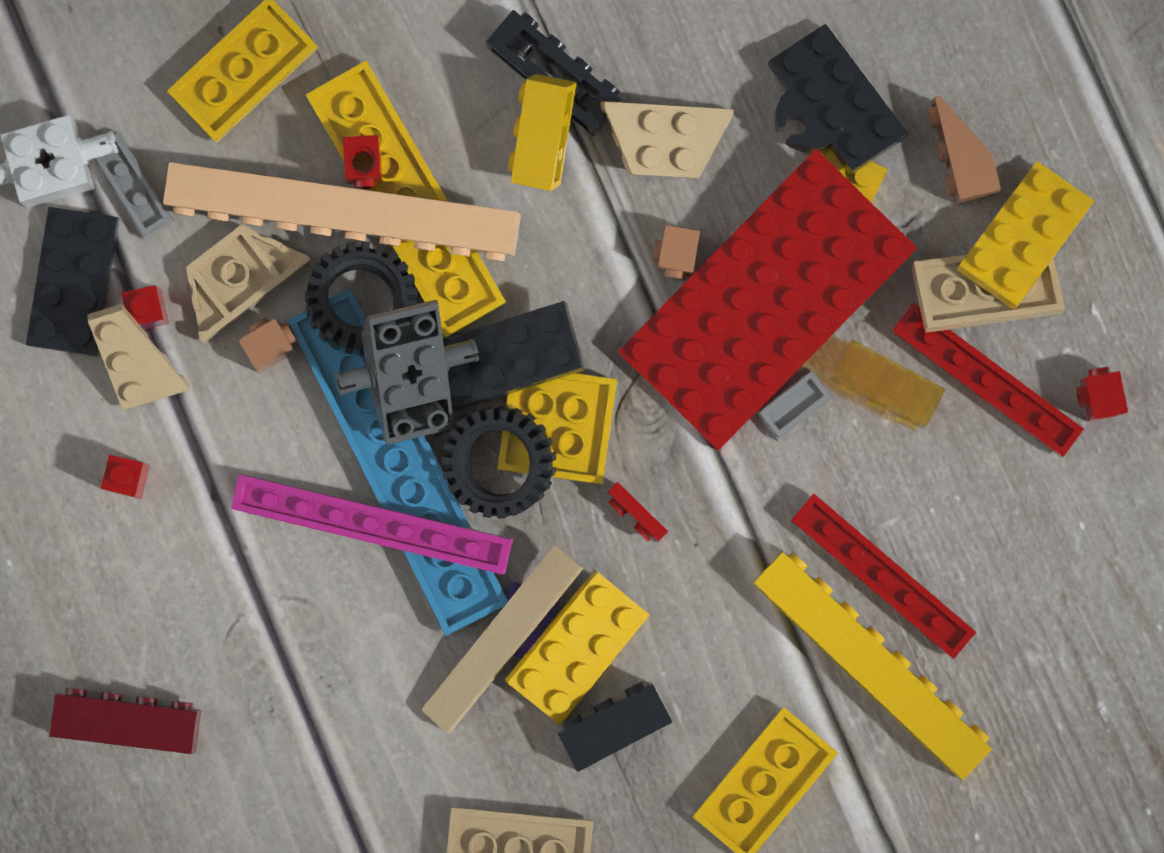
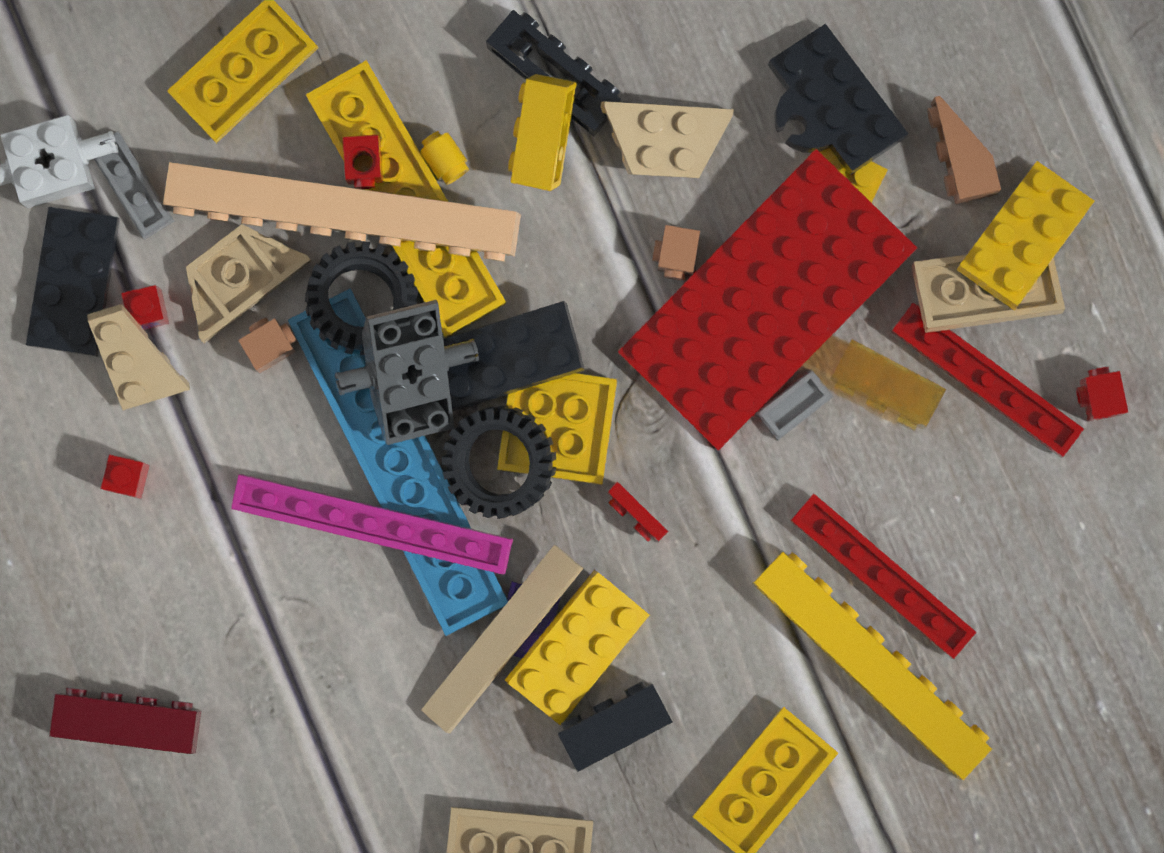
(444, 157): none -> yellow brick

